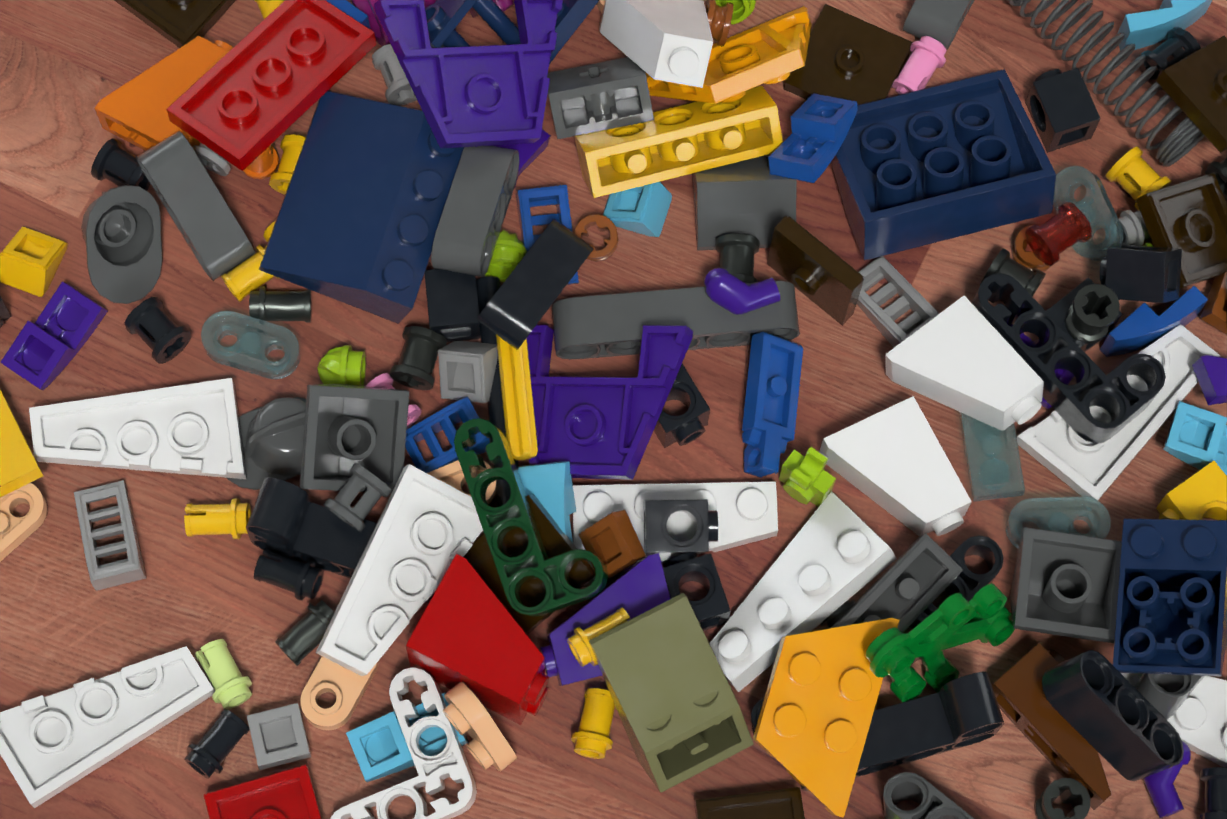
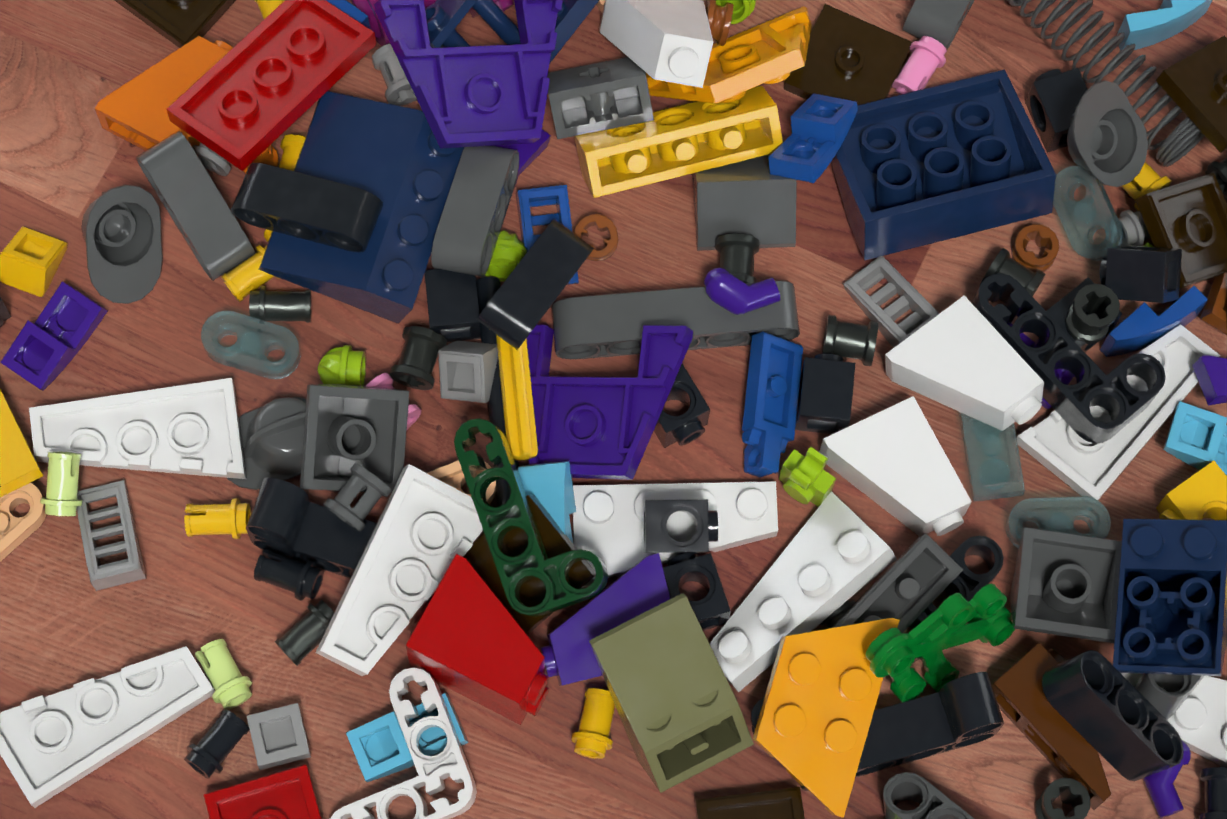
(62, 484): none -> yellowish green pin
(118, 166): black bush -> none
(157, 330): black bush -> none
(307, 207): none -> black beam
(343, 683): light nougat plate -> none
(442, 420): blue slope -> none
(470, 716): light nougat plate -> none
(580, 644): yellow pin -> none
(613, 542): dark orange plate -> none
(640, 209): medium azure slope -> none
(815, 270): dark brown plate -> none
(825, 394): none -> black brick
(850, 340): none -> pearl dark grey bush
(1058, 233): clear red bush -> none
(1107, 135): none -> dark grey piece
(1172, 46): black bush -> none

